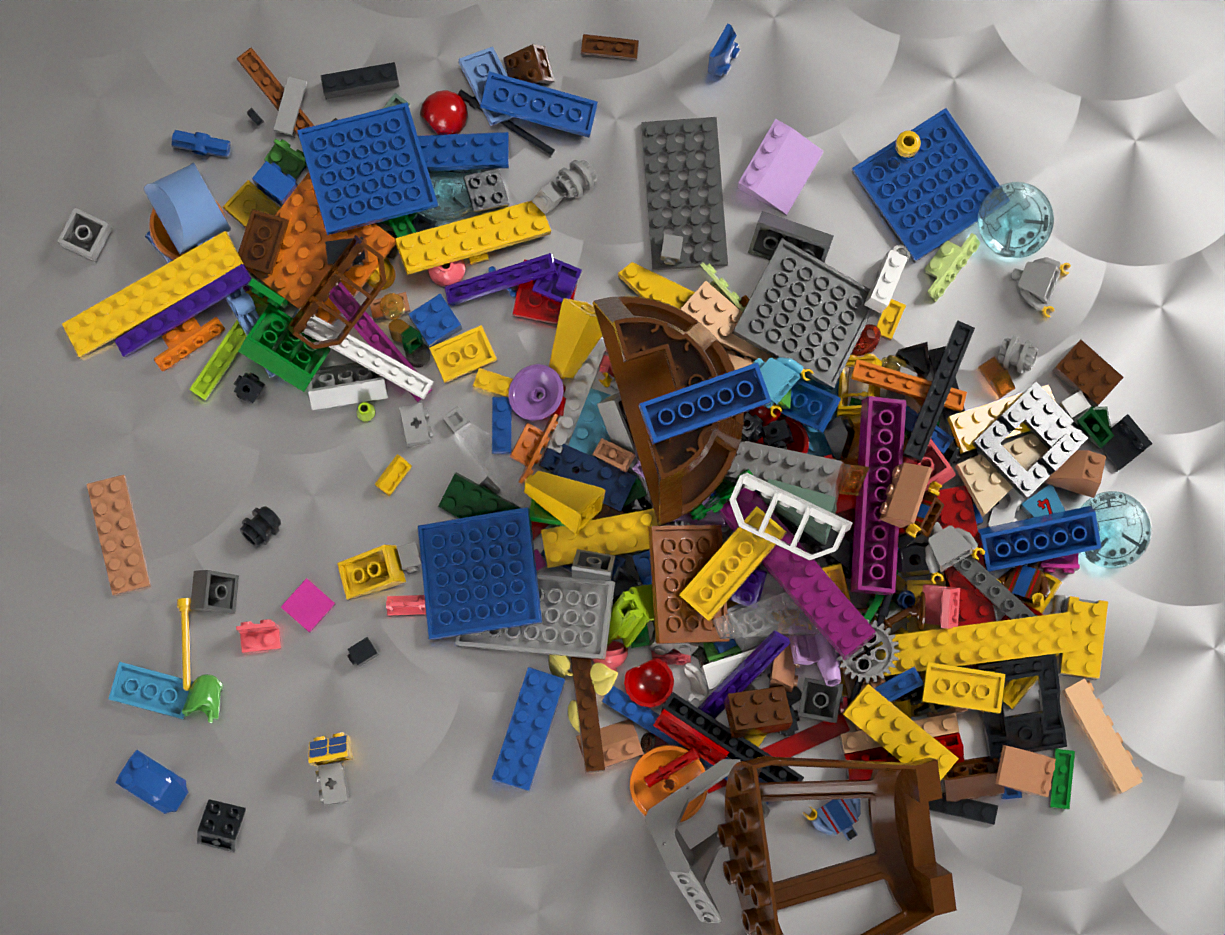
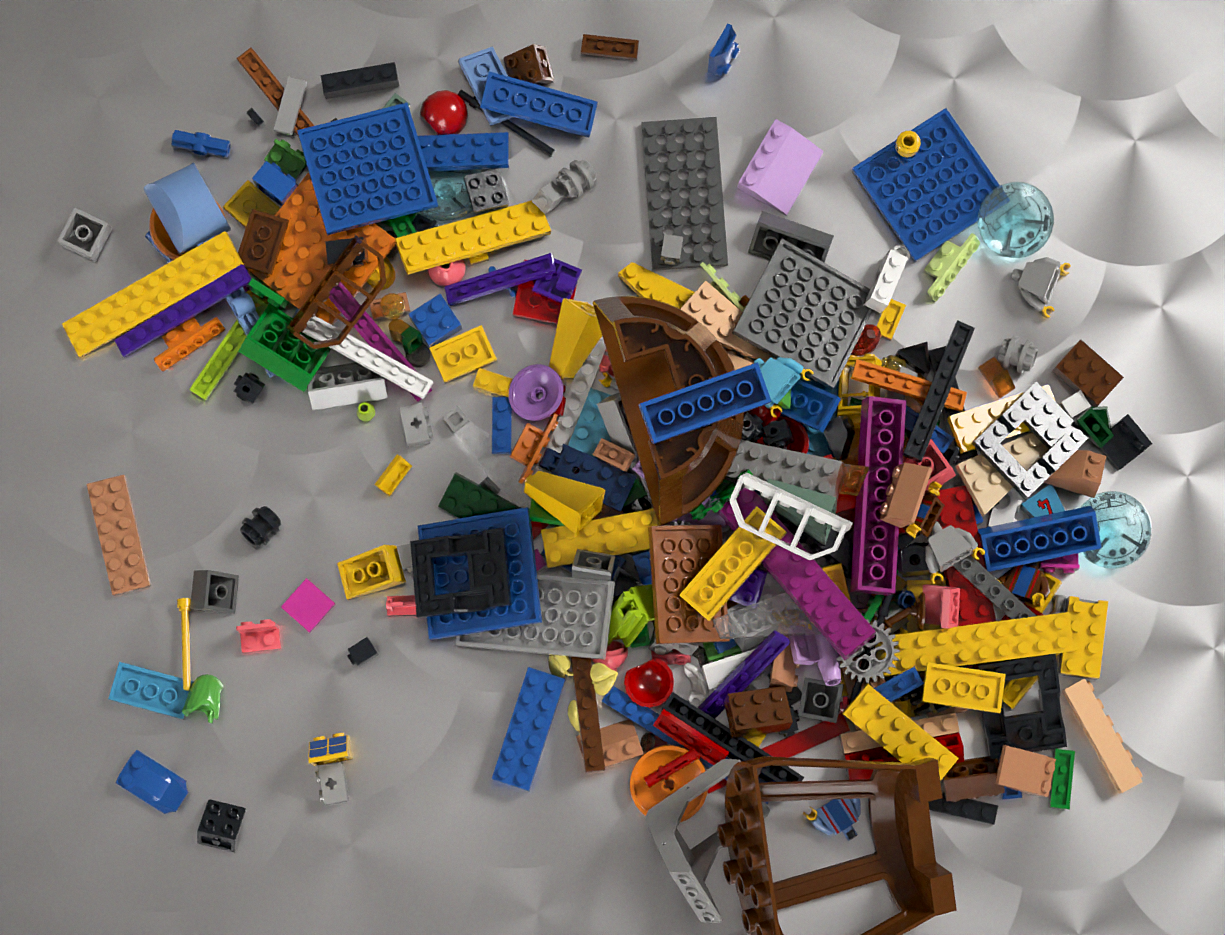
(486, 573): none -> black piece

